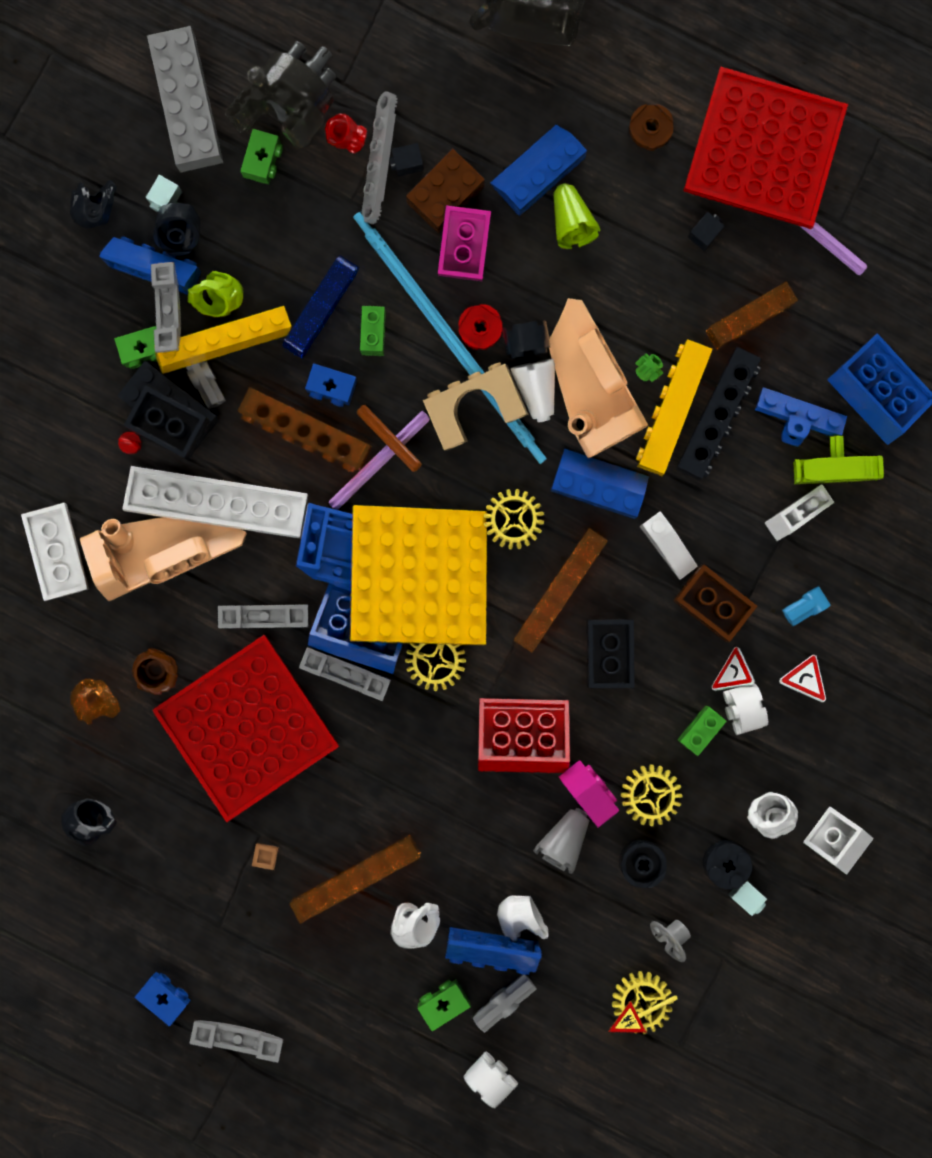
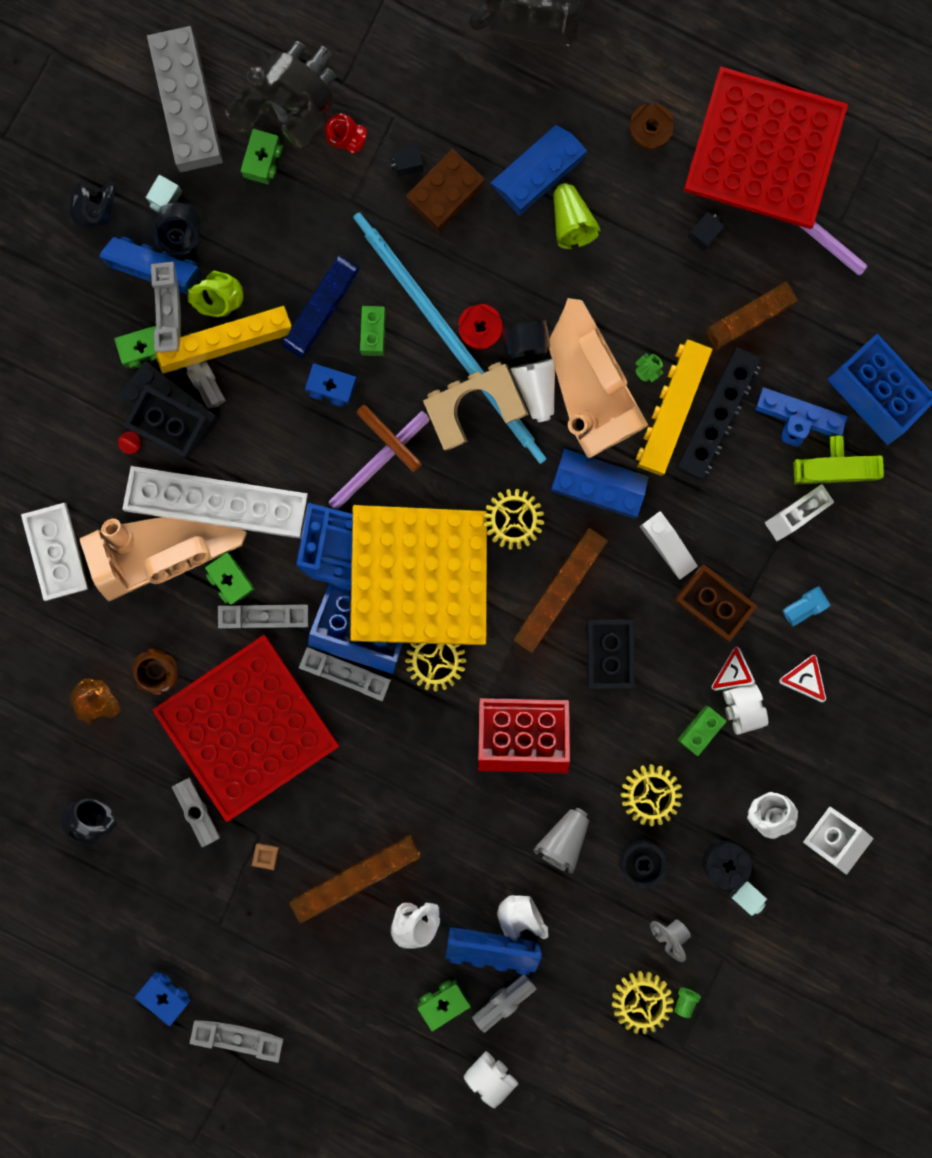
(188, 798): none -> light grey piece
(240, 585): none -> bright green brick
(256, 400): clear orange brick -> none
(379, 157): light grey plate -> none
(464, 243): dark pink slope -> none
(590, 792): dark pink brick -> none
(630, 1021): piece -> none
(686, 1002): none -> bright green bush

